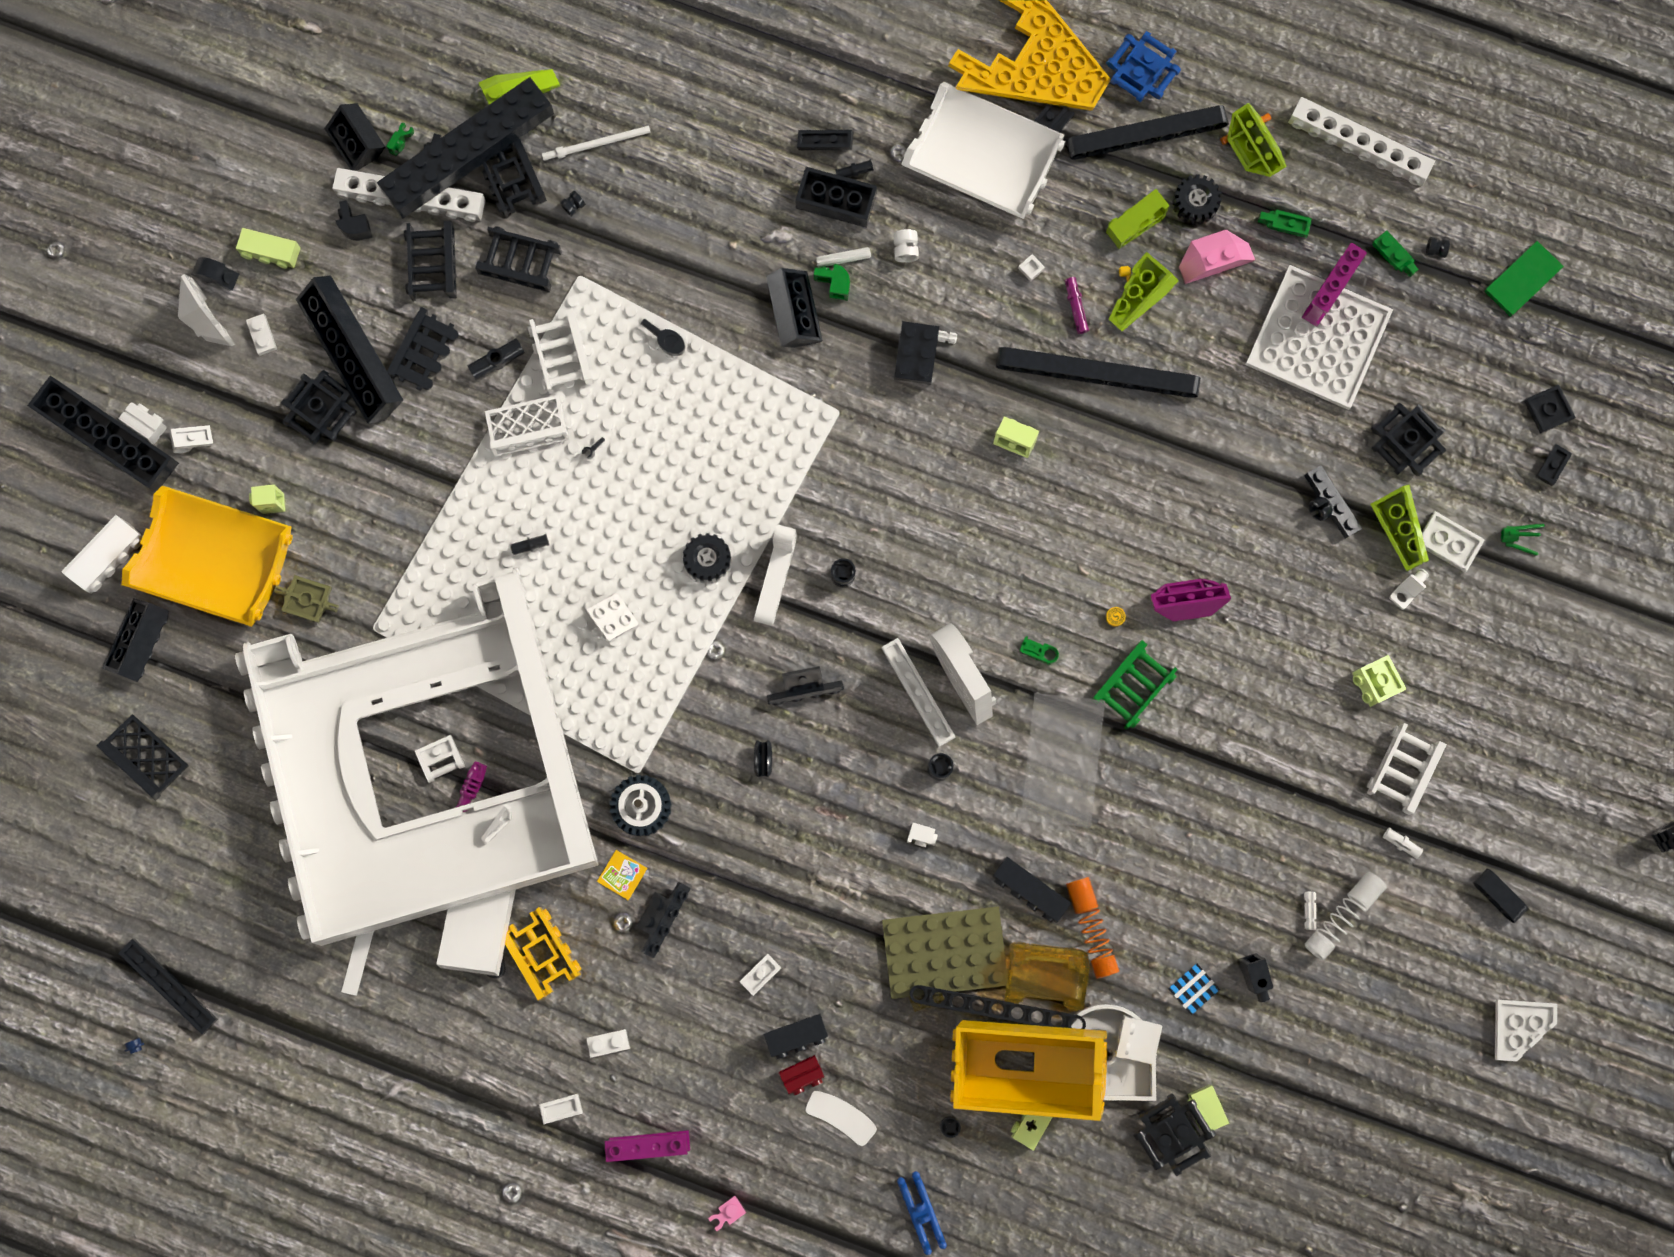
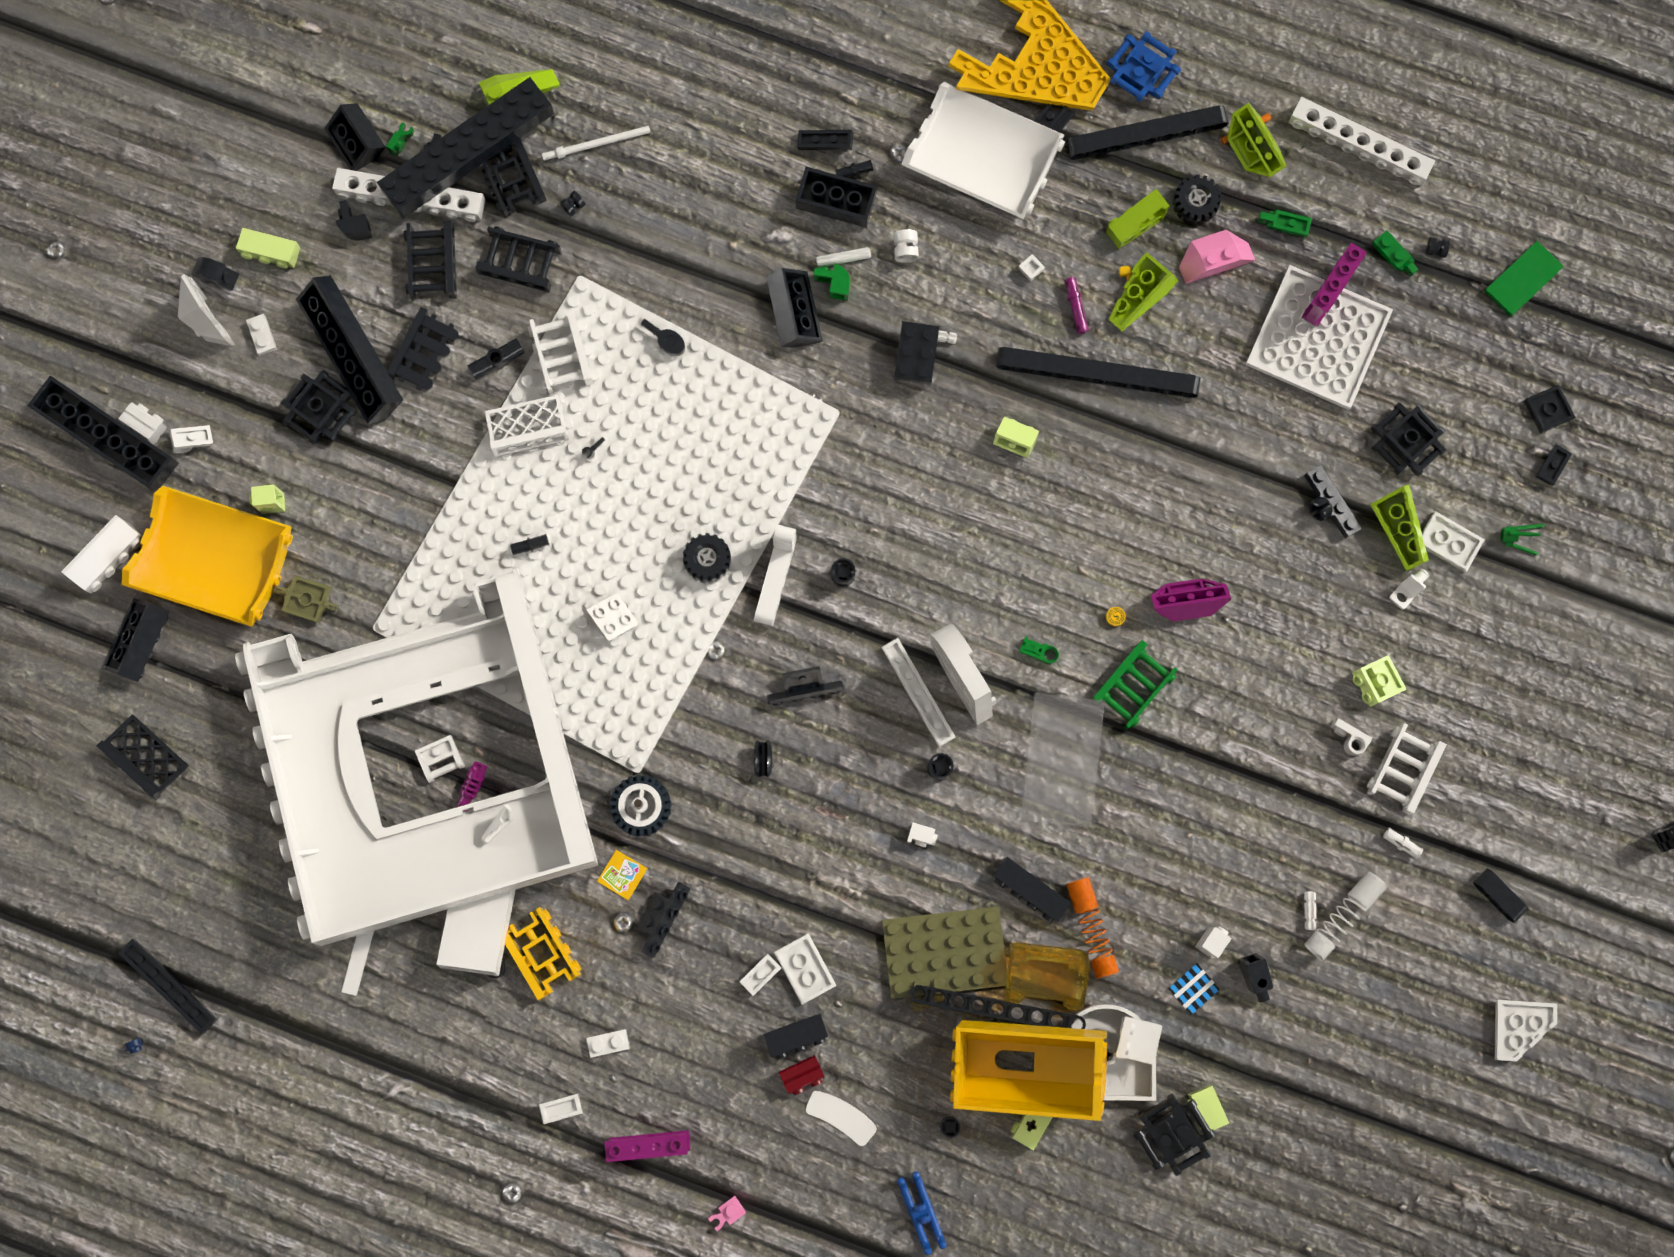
(805, 969): none -> white tile
(1213, 941): none -> white piece
(1344, 729): none -> white plate

